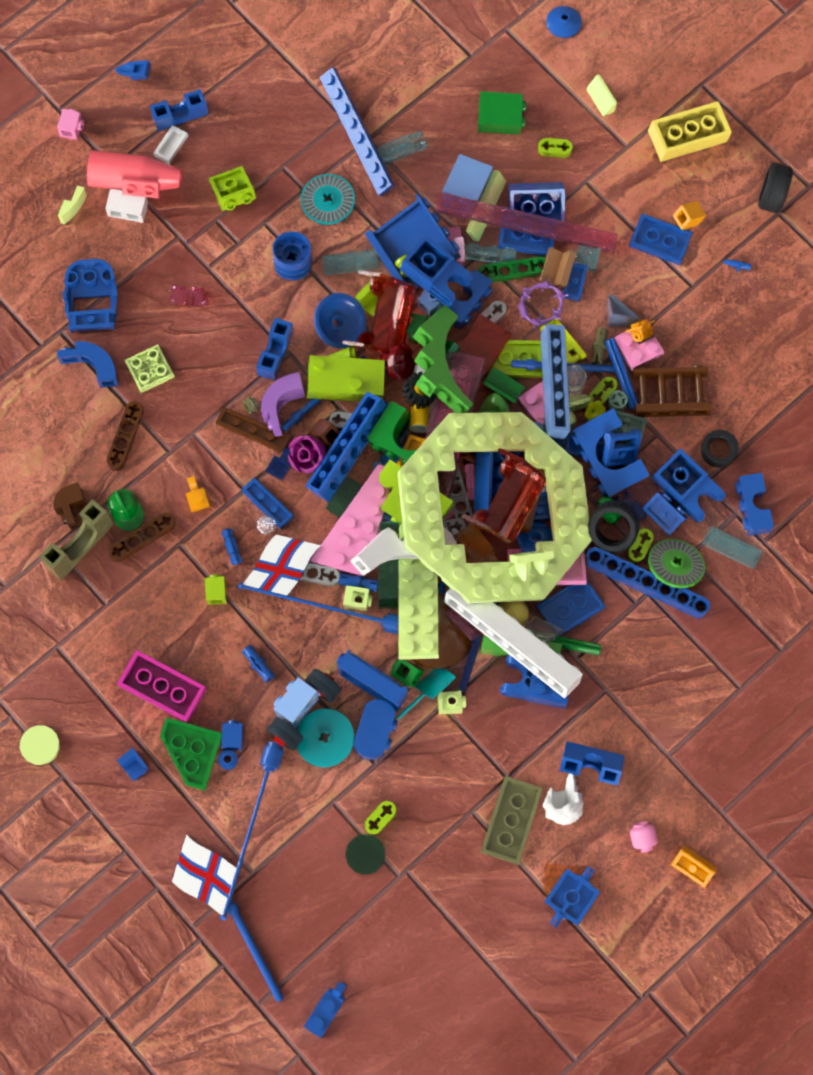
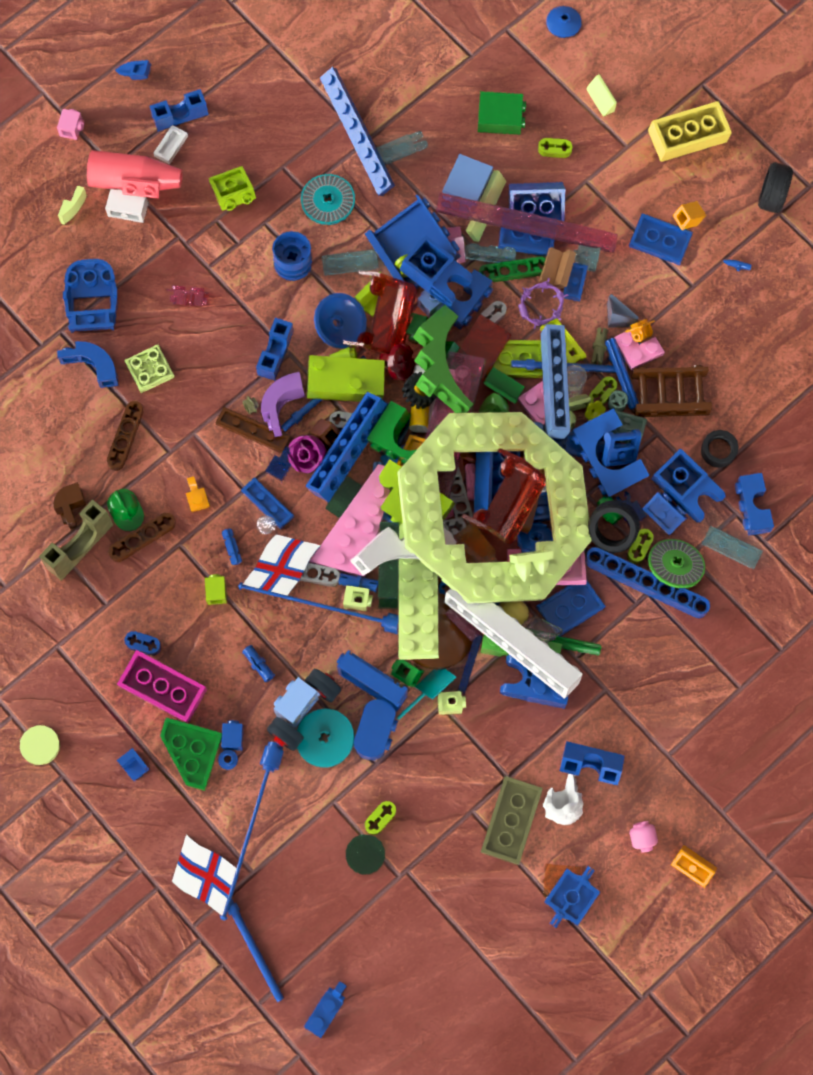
(143, 638): none -> blue beam

